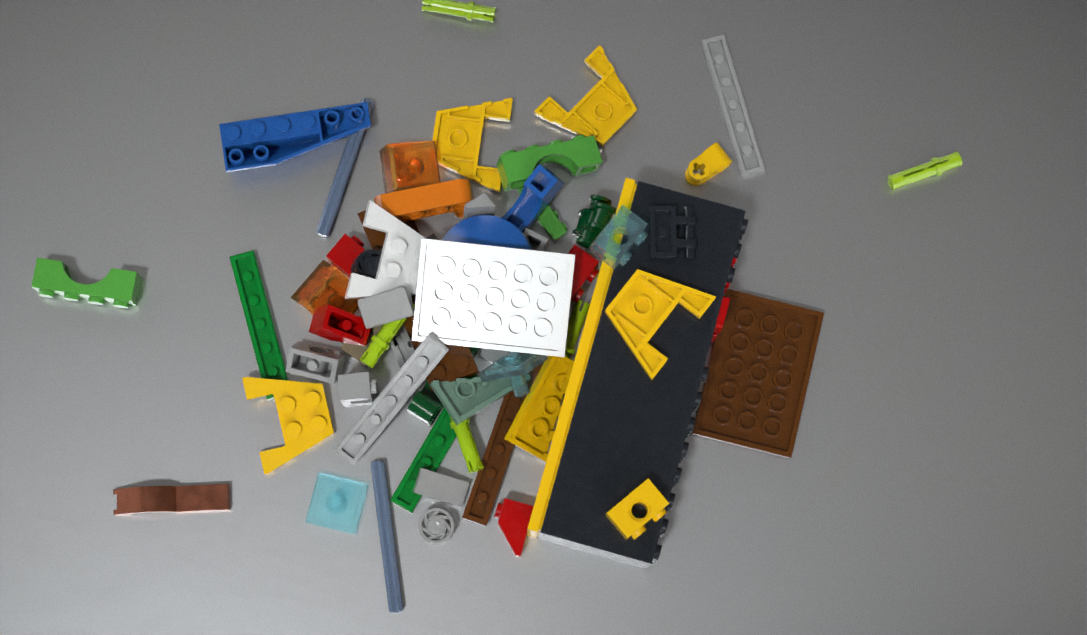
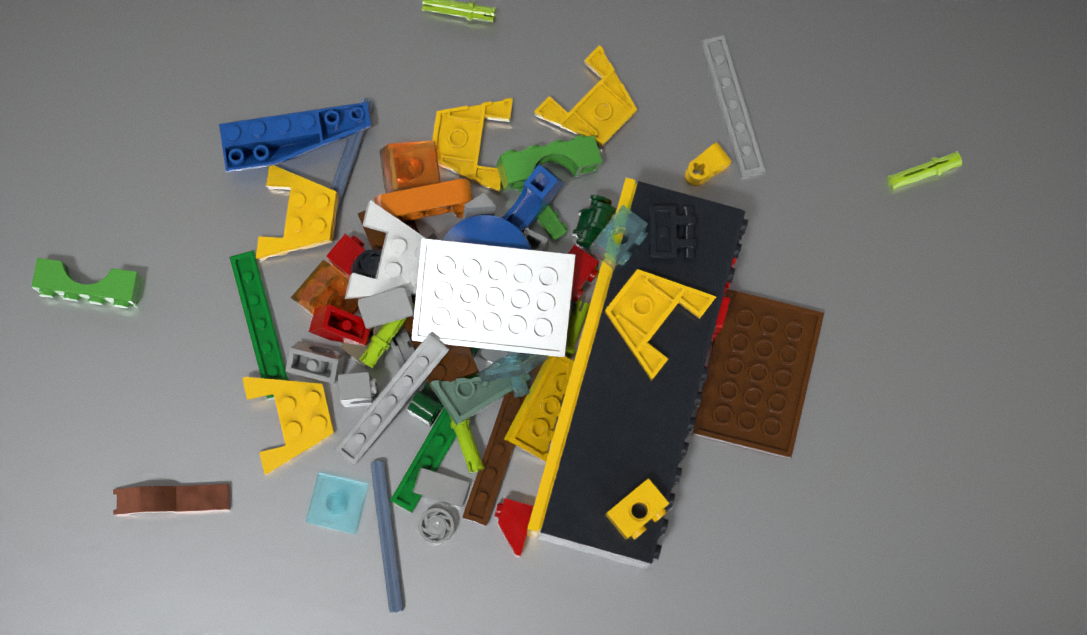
(308, 217): none -> yellow wing

